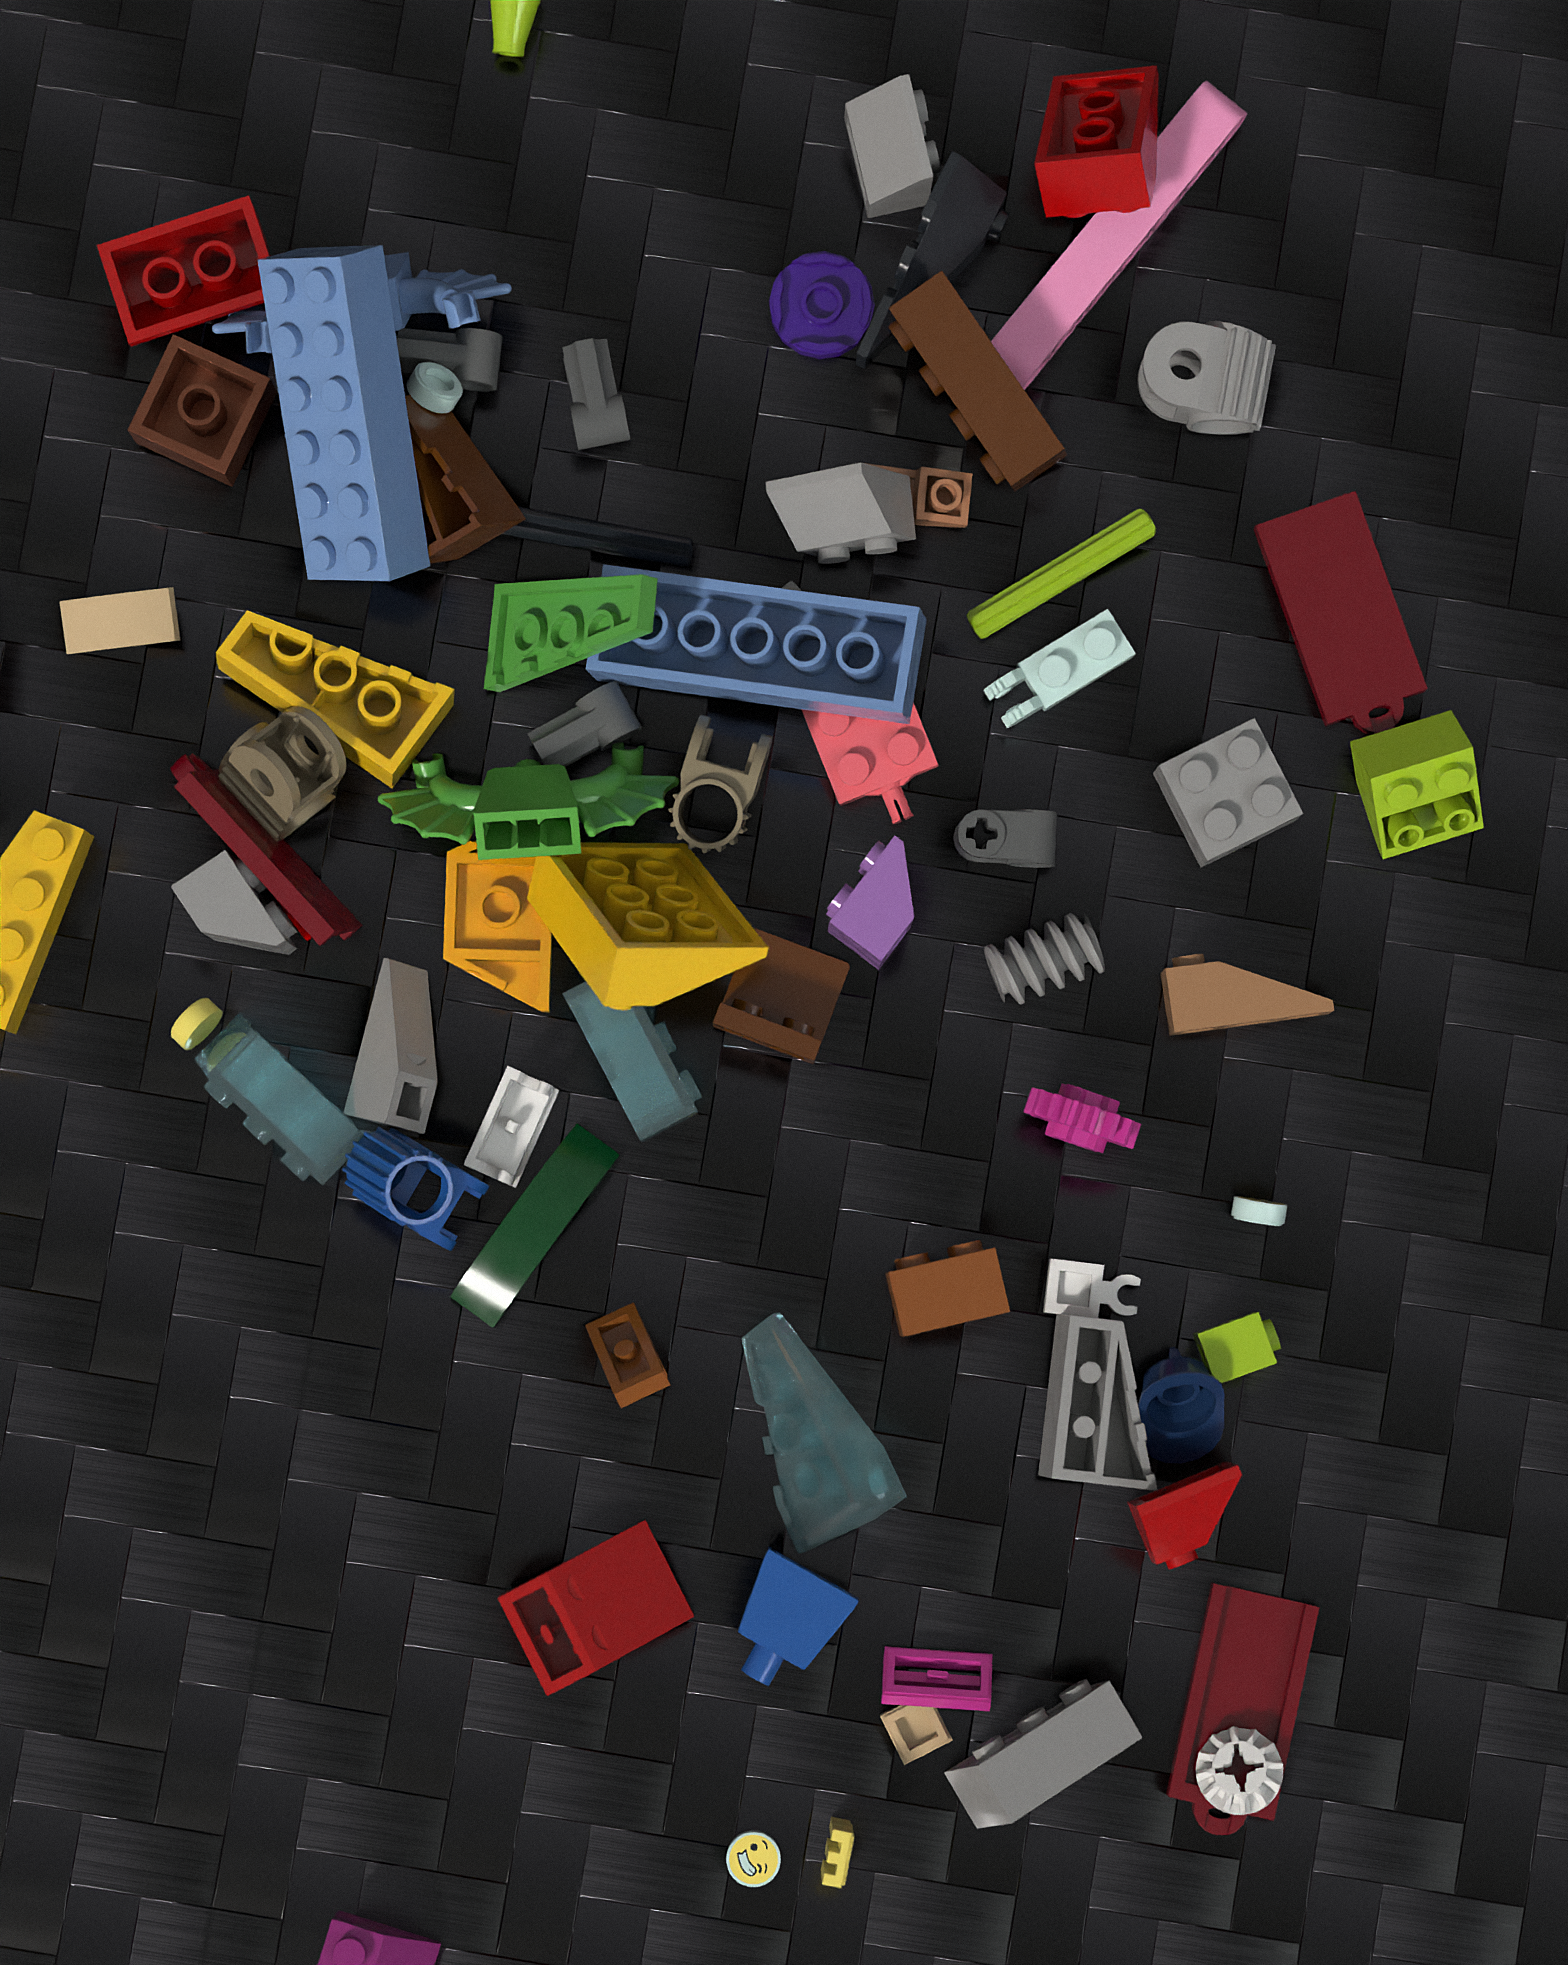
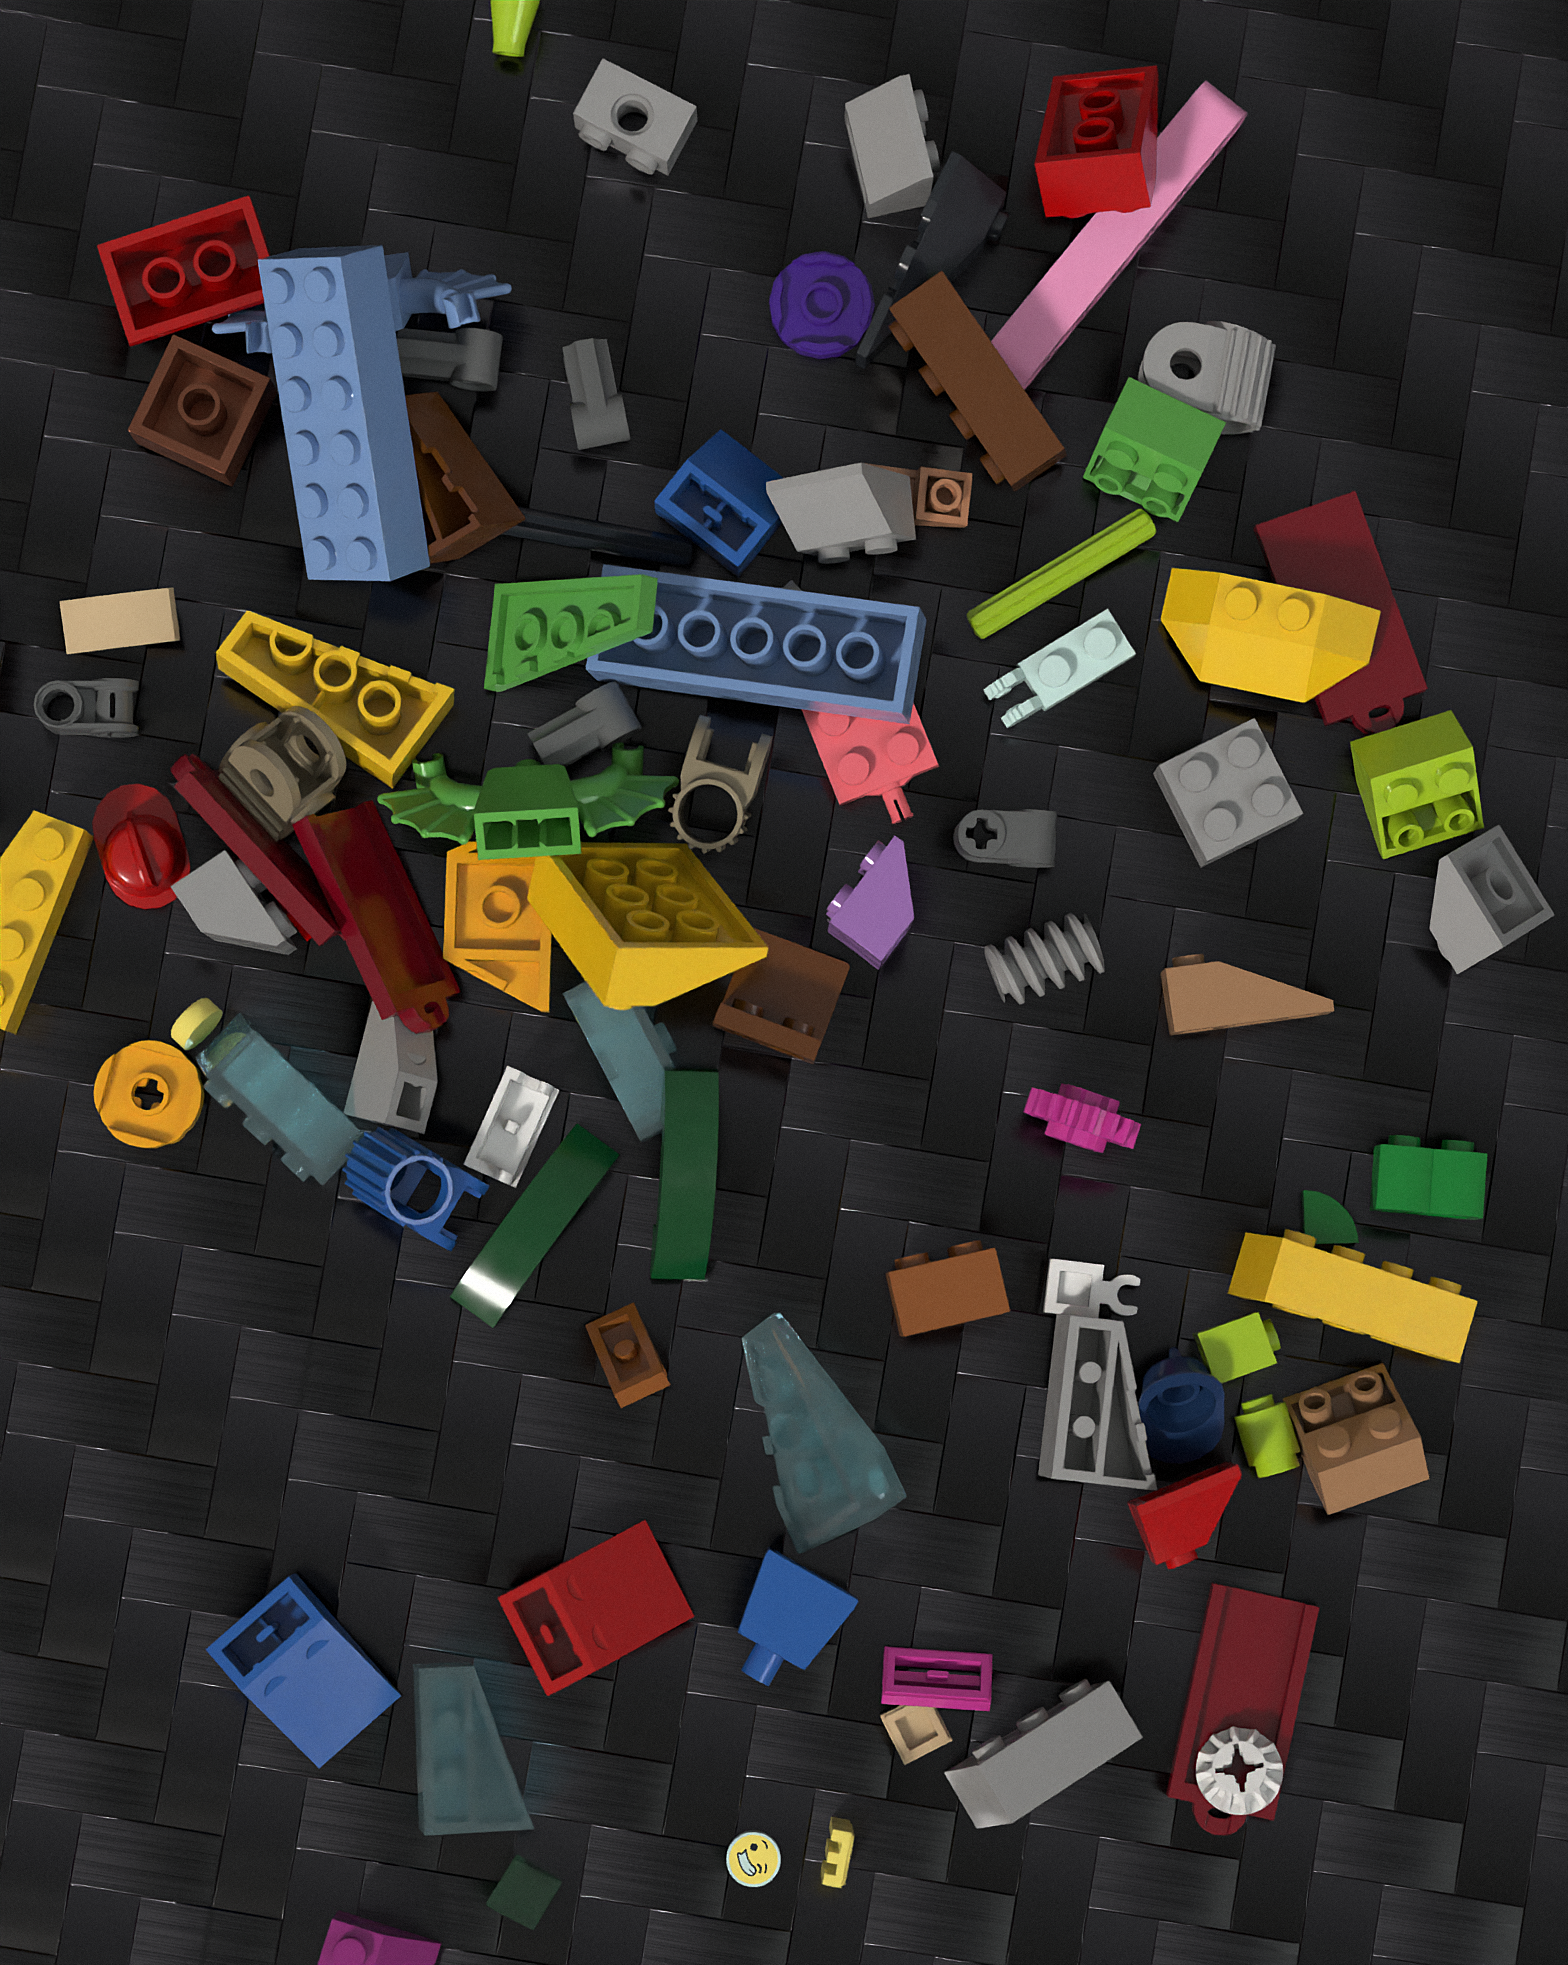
(92, 707): none -> dark grey piece
(133, 1067): none -> light orange plate
(140, 845): none -> red piece
(303, 1670): none -> blue slope
(379, 915): none -> dark red piece
(434, 387): light aqua tile -> none
(460, 1757): none -> clear light blue wedge
(523, 1892): none -> clear green slope
(619, 92): none -> light grey brick
(686, 1174): none -> dark green slope
(722, 502): none -> blue slope
(1153, 450): none -> bright green slope
(1259, 1211): light aqua tile -> none
(1266, 634): none -> yellow wedge
(1267, 1436): none -> lime brick
(1326, 1219): none -> green tile
(1354, 1295): none -> yellow wedge
(1357, 1439): none -> medium nougat slope
(1428, 1180): none -> green brick
(1483, 900): none -> light grey slope

